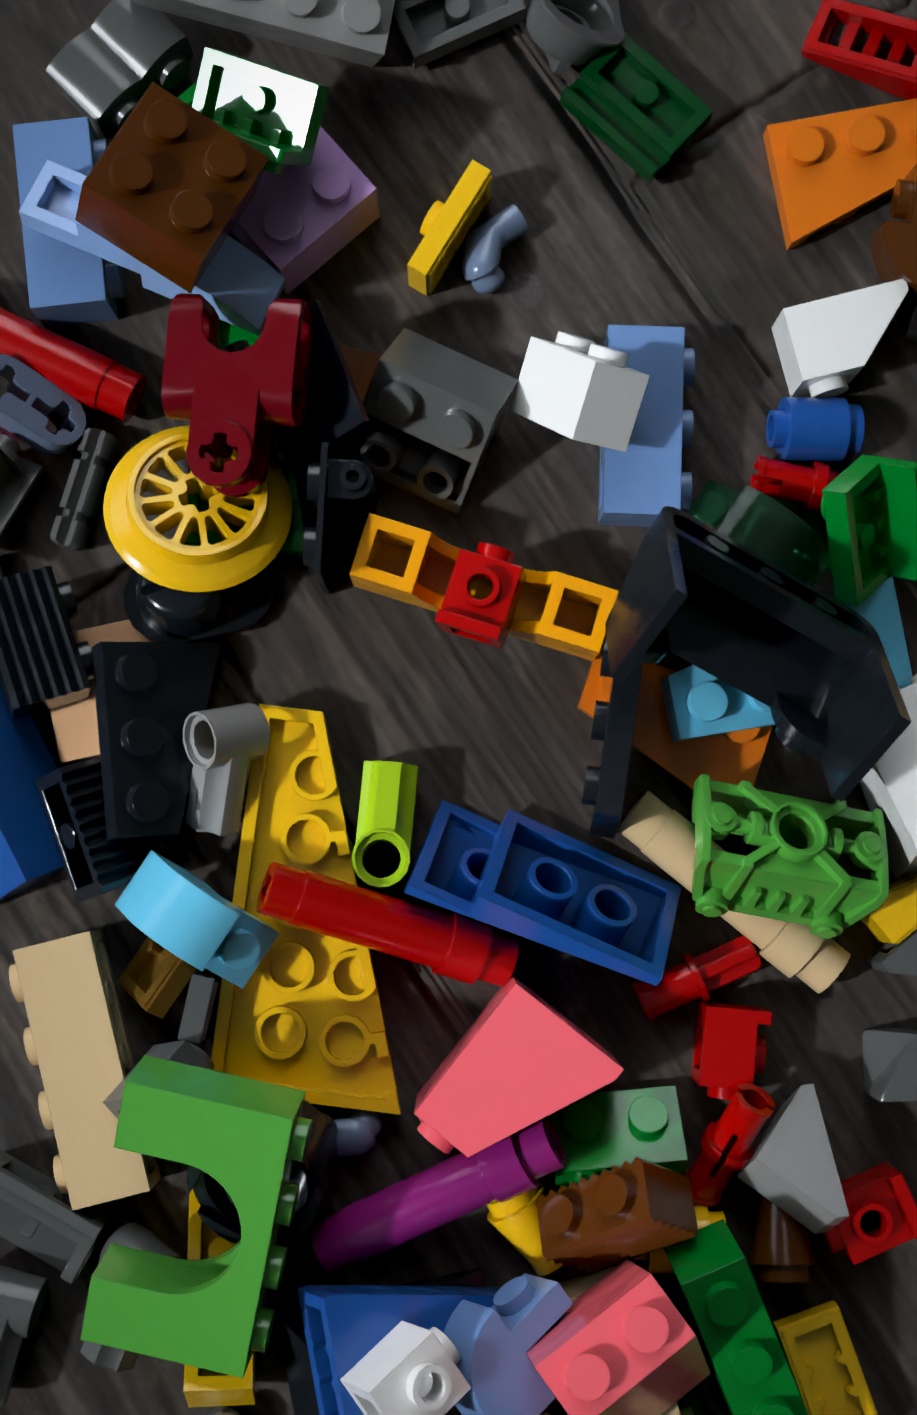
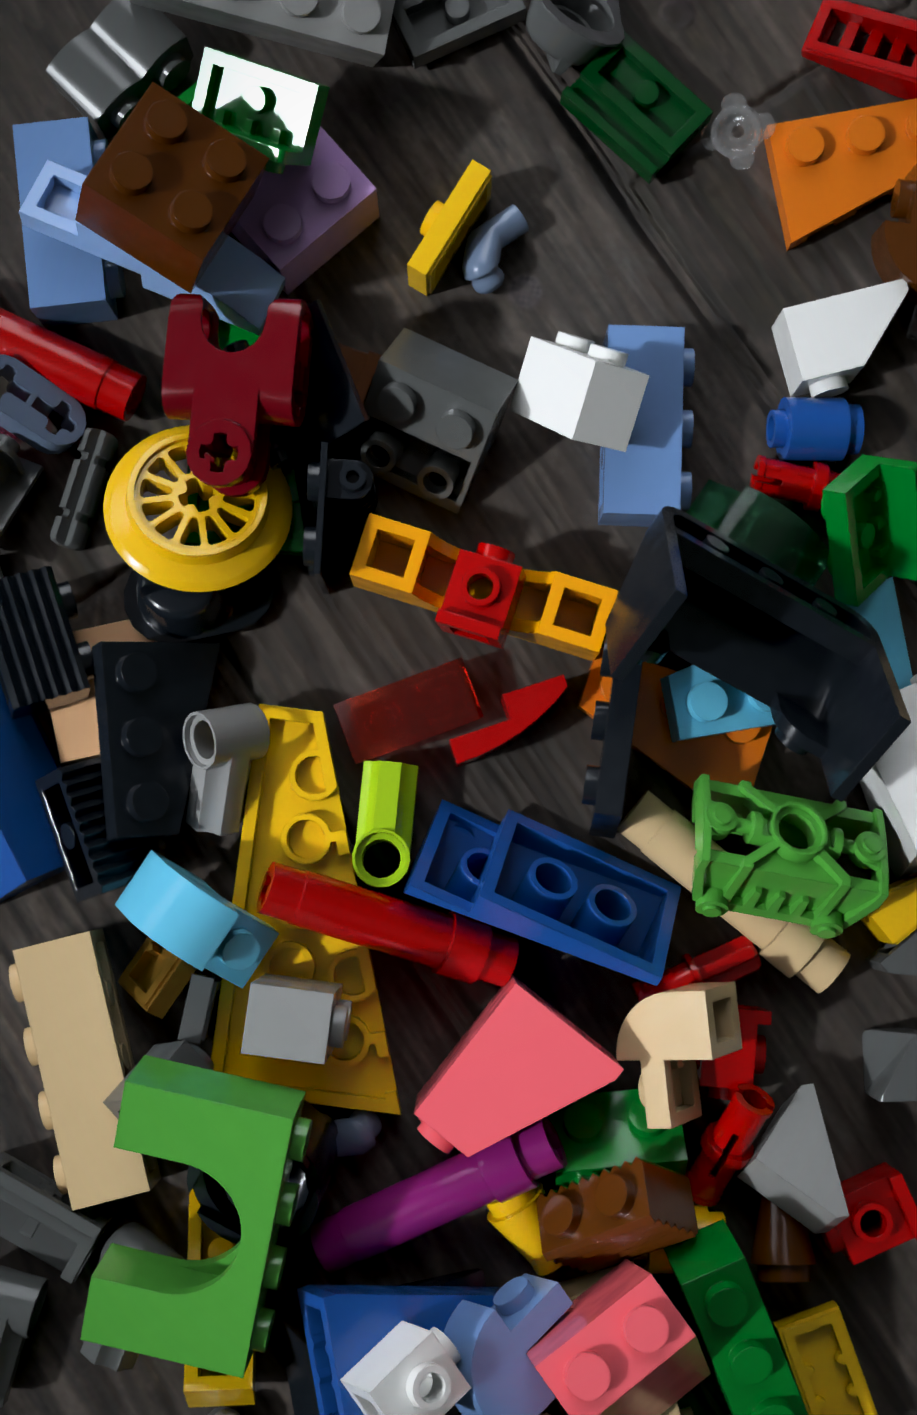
(295, 1018): none -> light grey brick
(408, 710): none -> clear red slope
(522, 711): none -> red slope
(668, 1037): none -> tan brick
(755, 125): none -> clear plate

